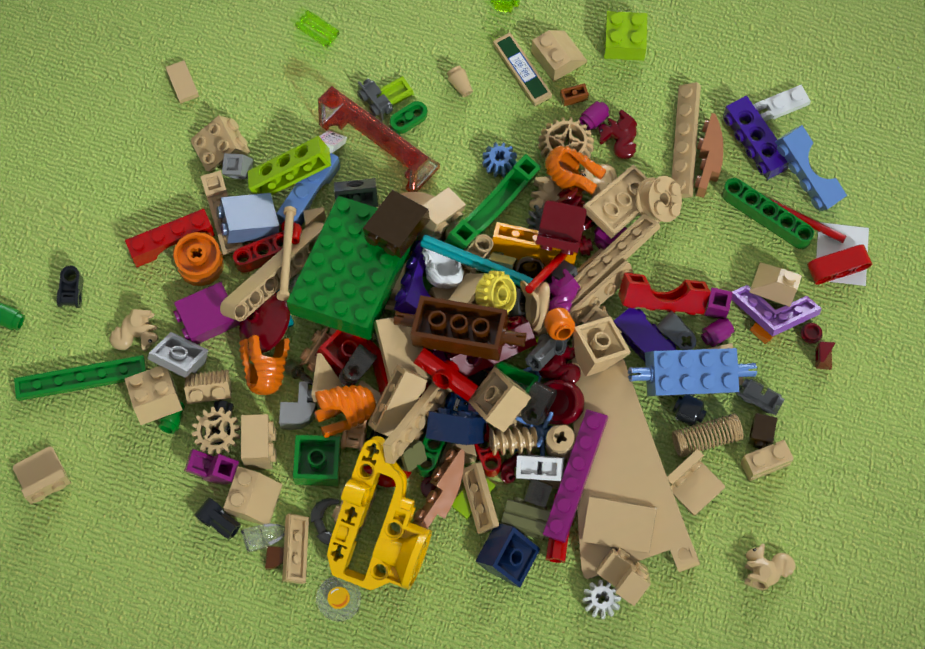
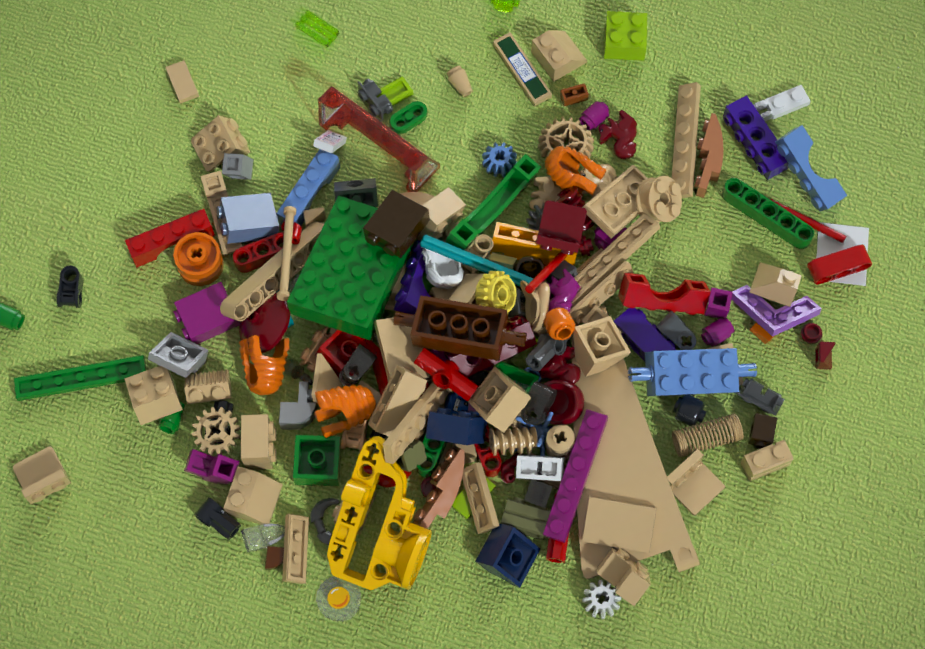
(137, 326): tan animal -> none
(290, 167): lime brick -> none
(767, 572): tan animal -> none

